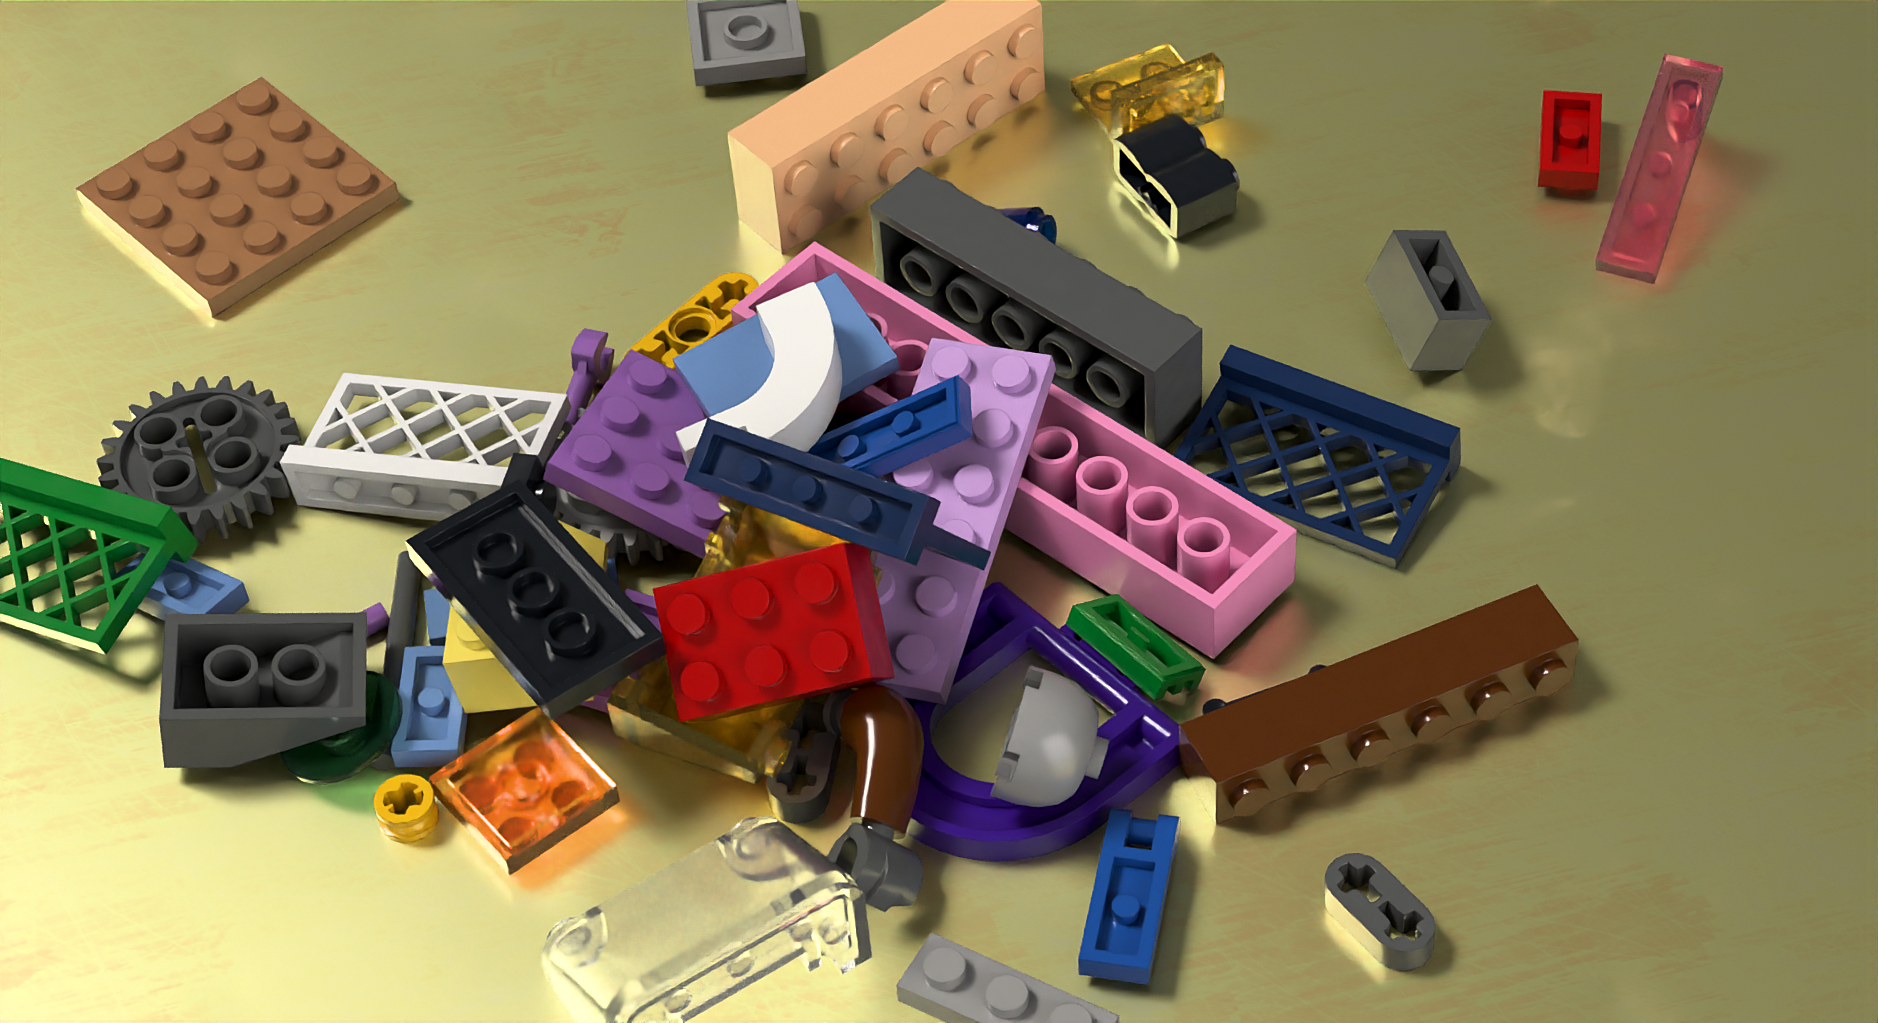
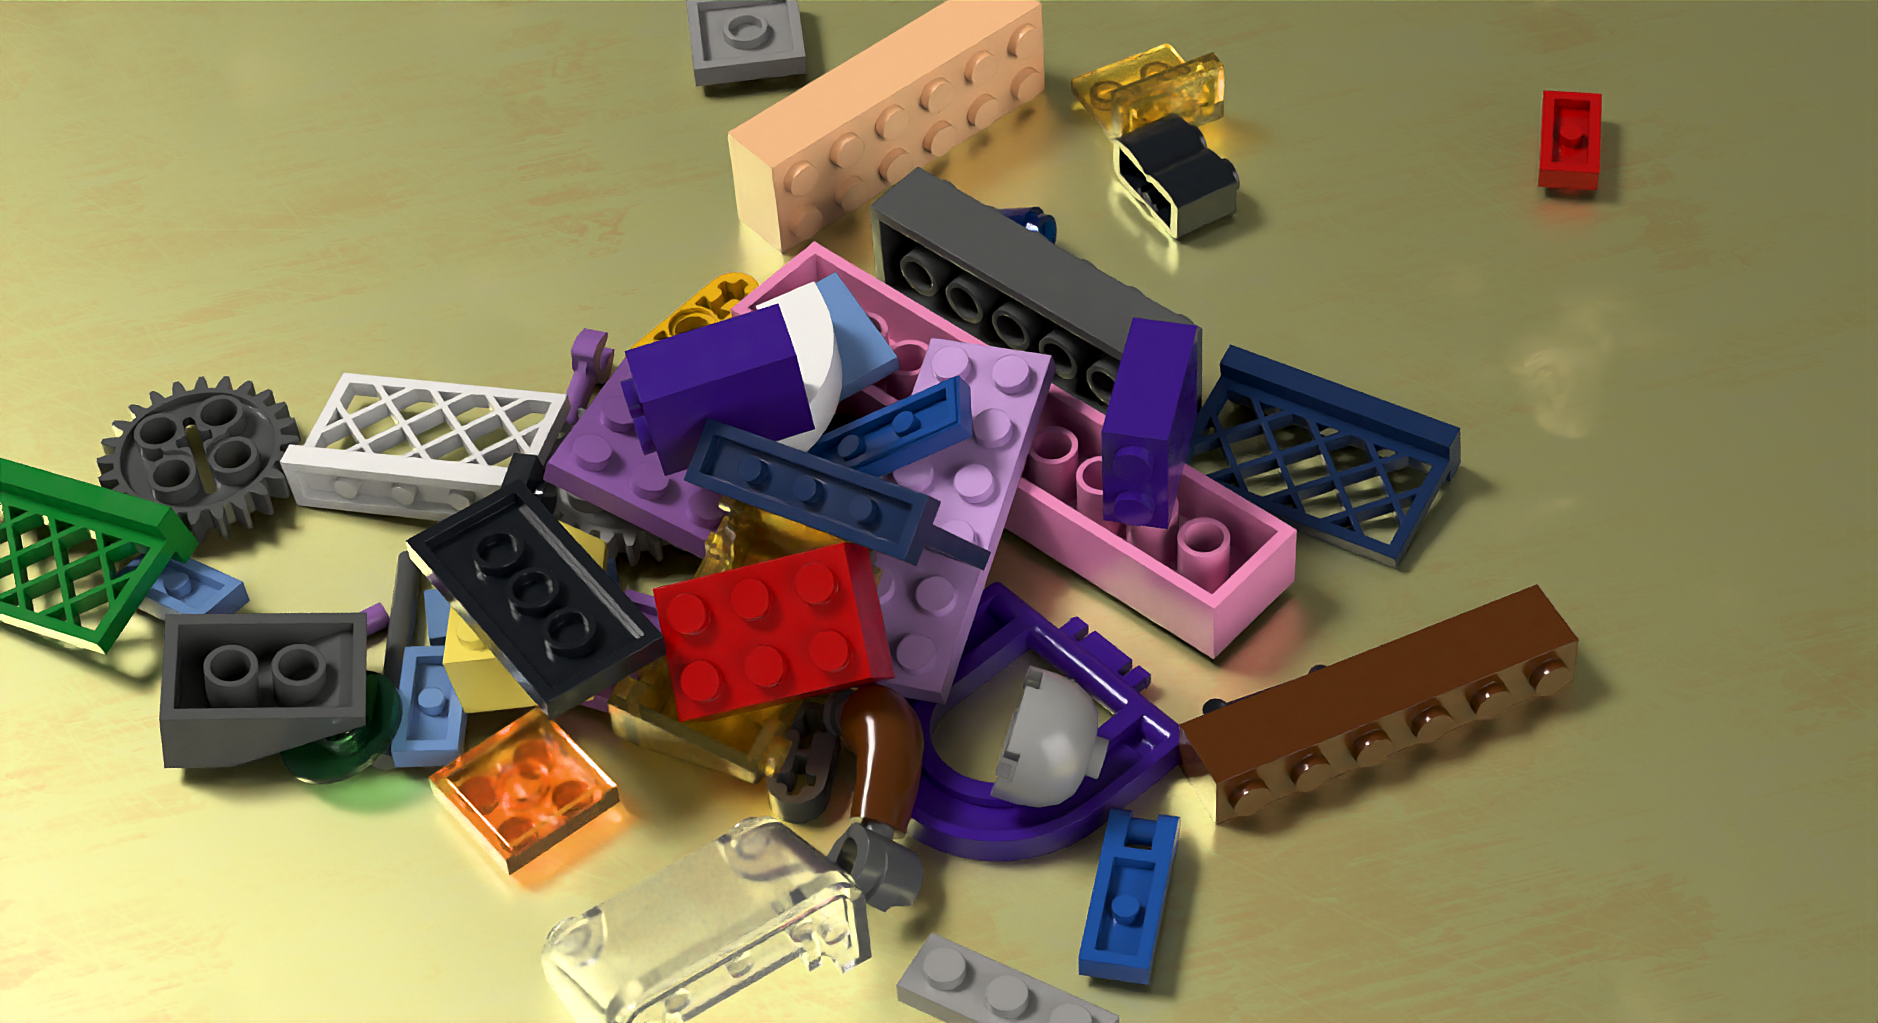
(237, 195): medium nougat plate -> none
(417, 820): yellow bush -> none
(726, 372): none -> dark purple brick
(1135, 646): green tile -> none
(1149, 423): none -> dark purple brick
(1387, 905): dark grey beam -> none
(1427, 300): dark grey brick -> none
(1659, 168): clear pink piece -> none

